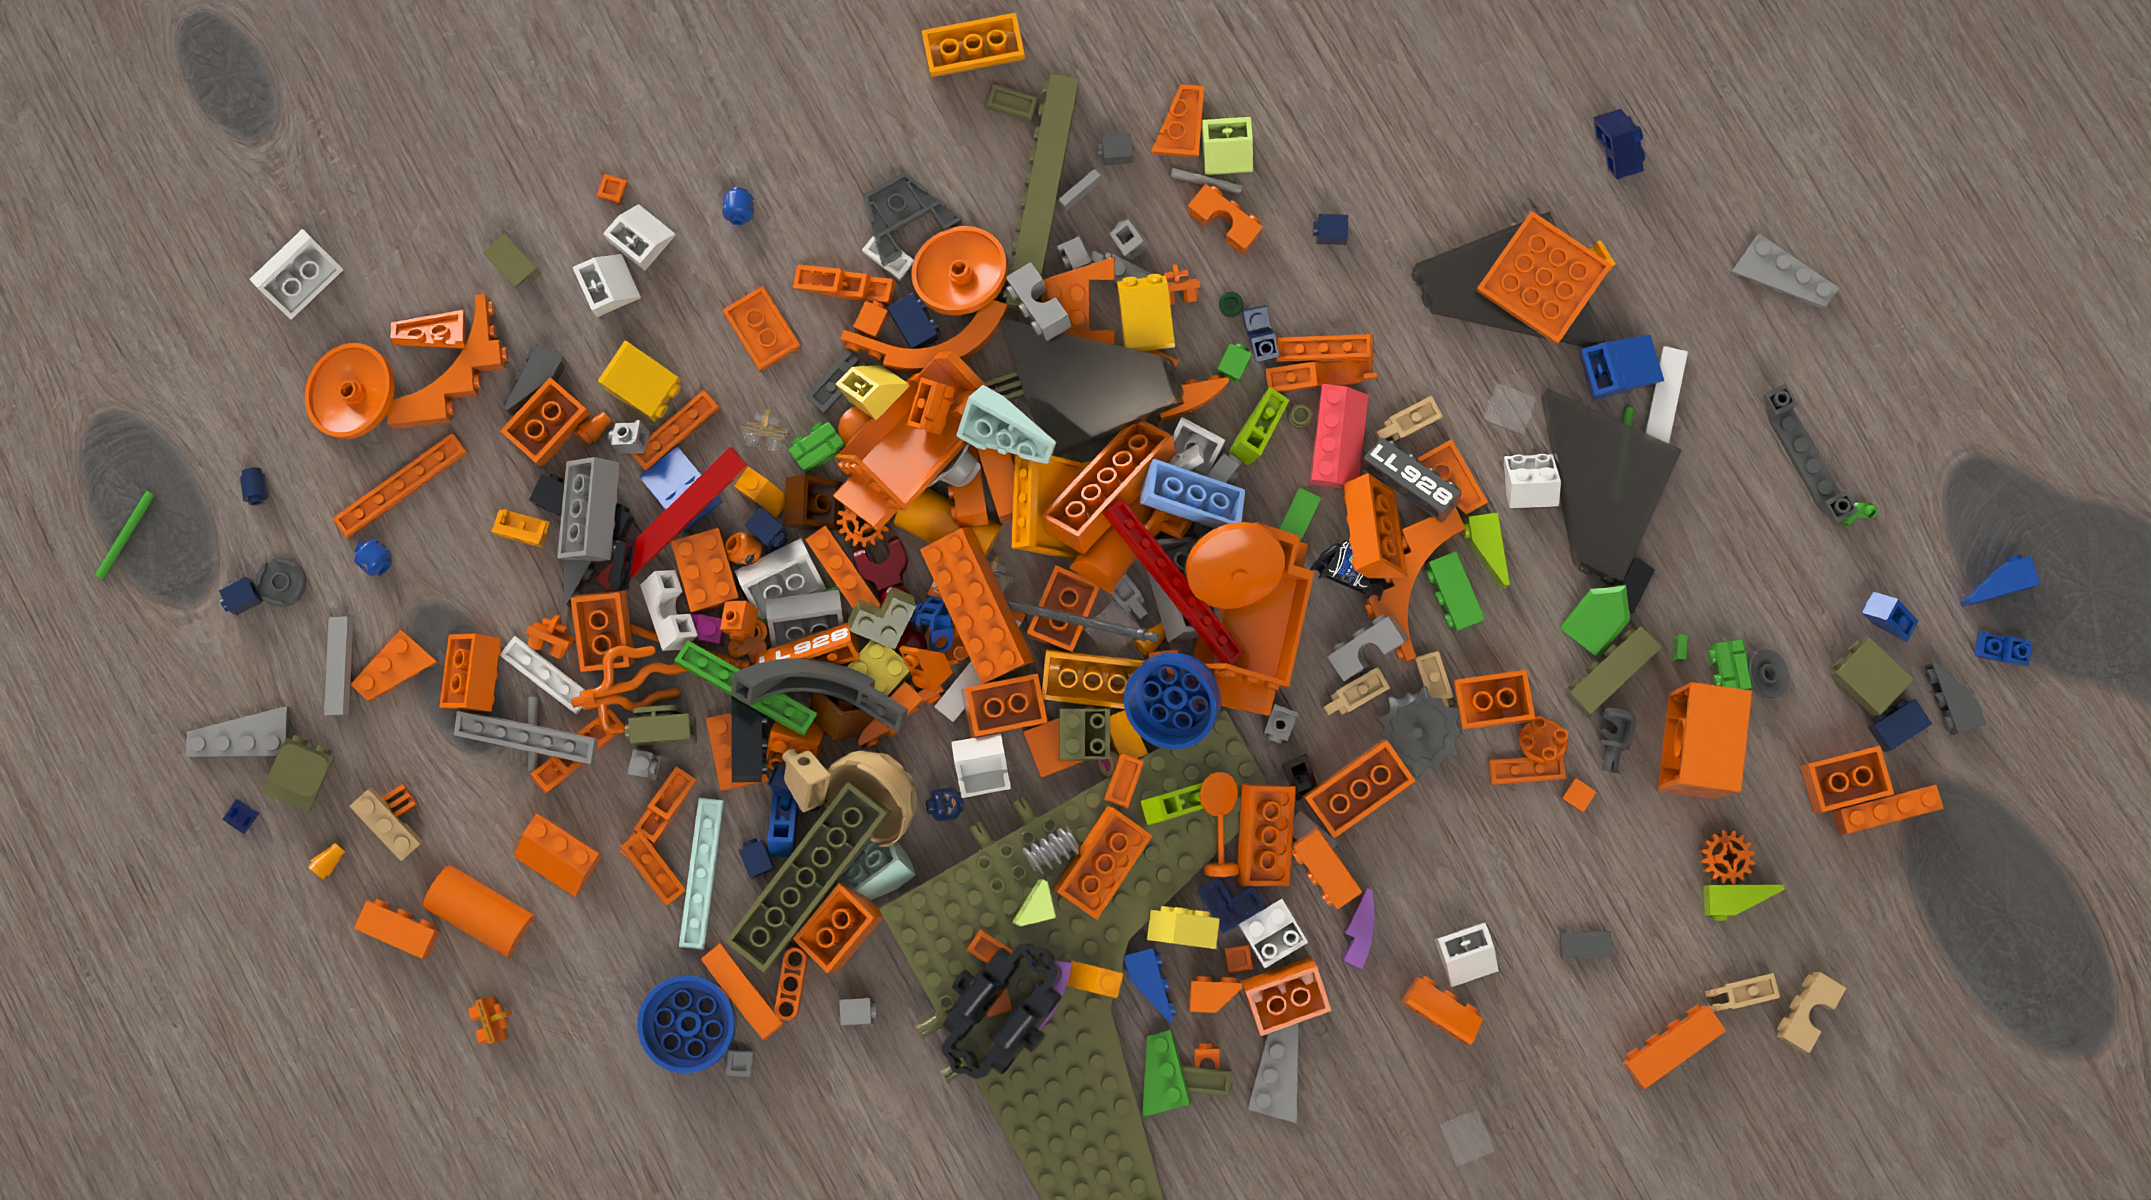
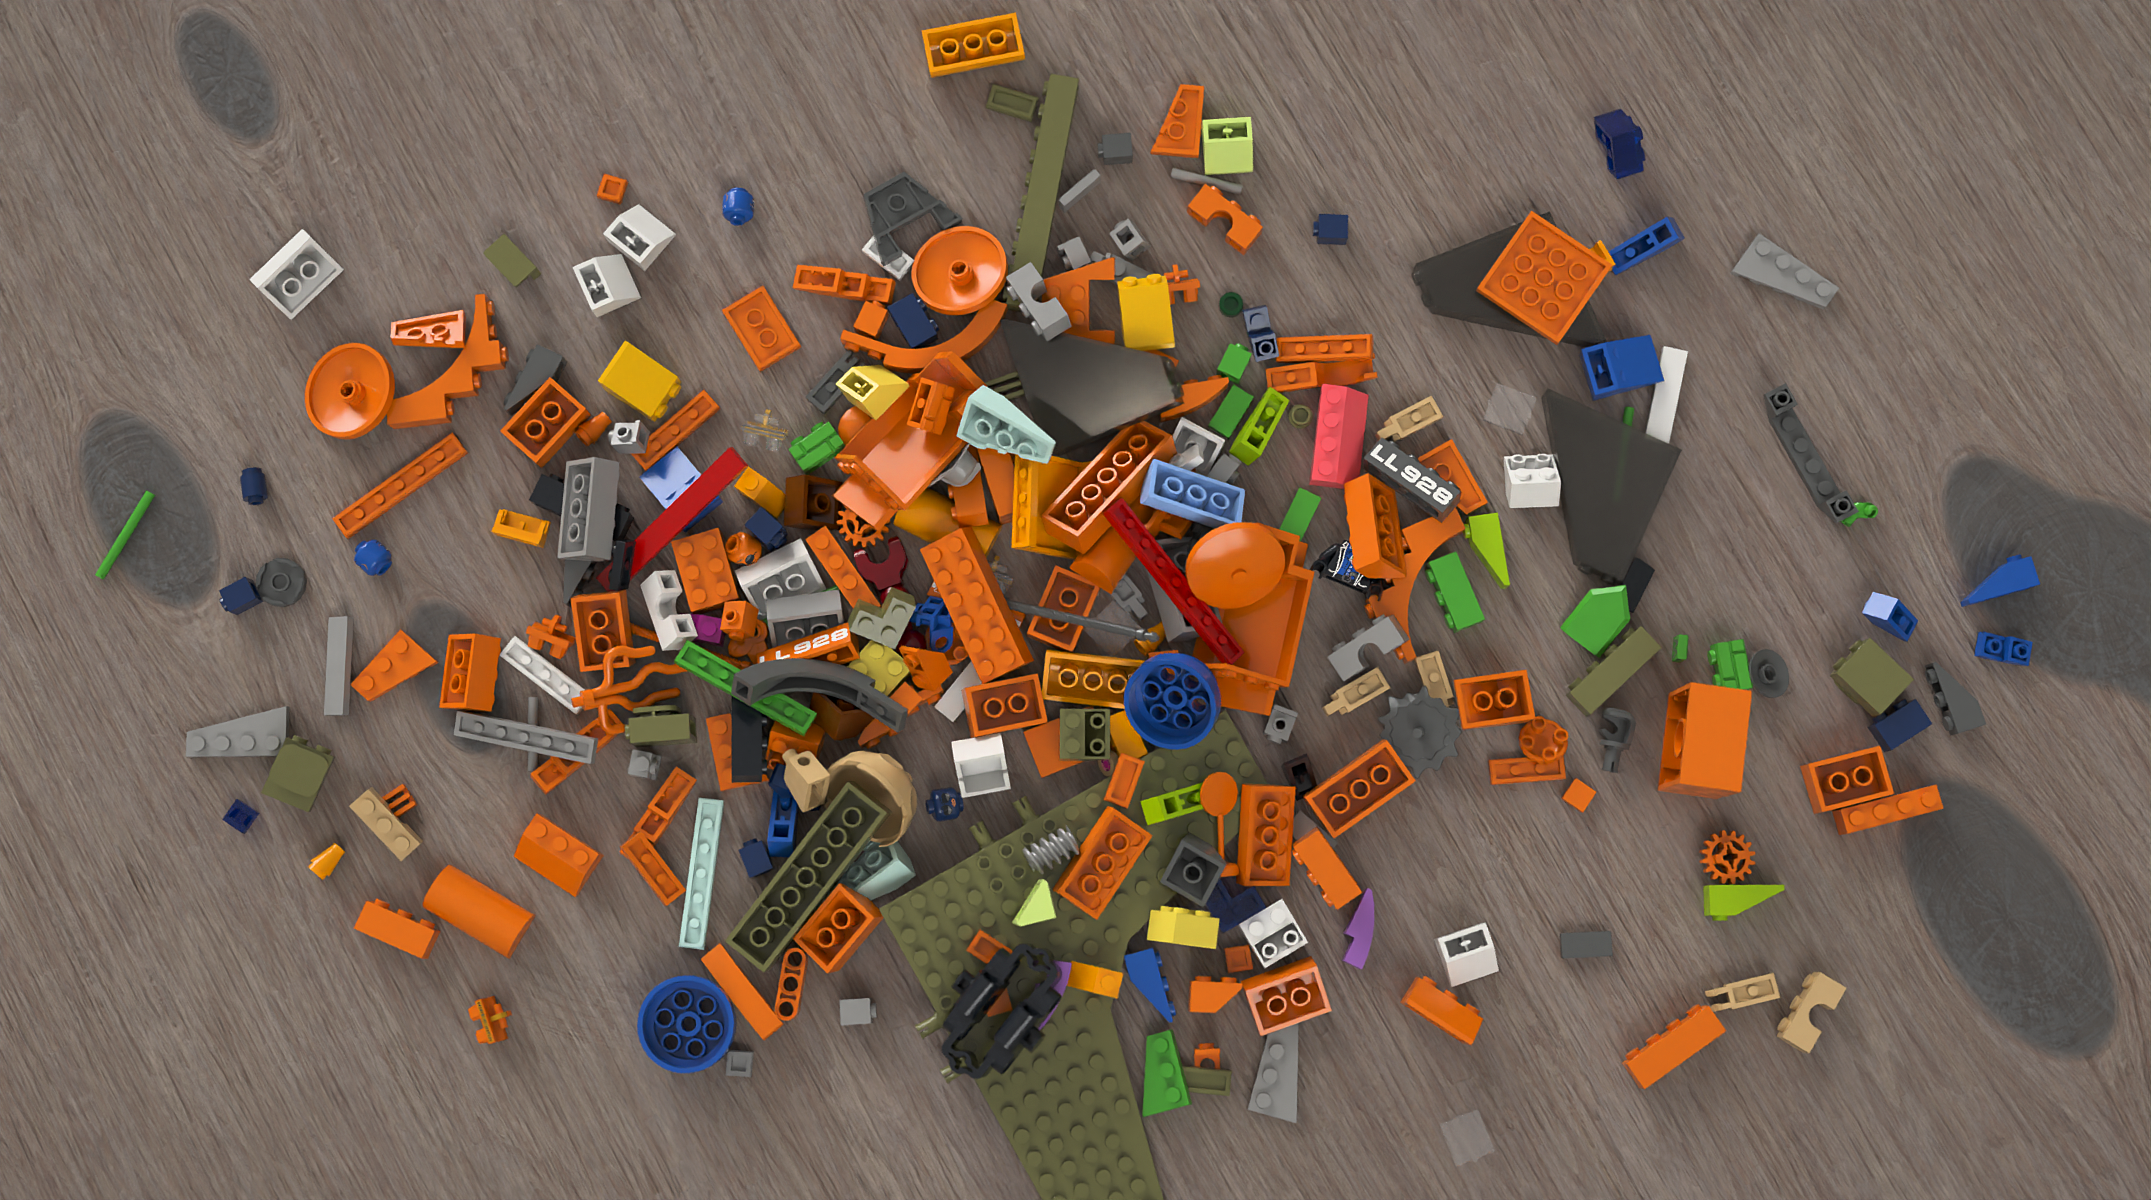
(1194, 869): none -> dark grey slope
(1231, 411): none -> bright green tile
(1646, 244): none -> blue slope

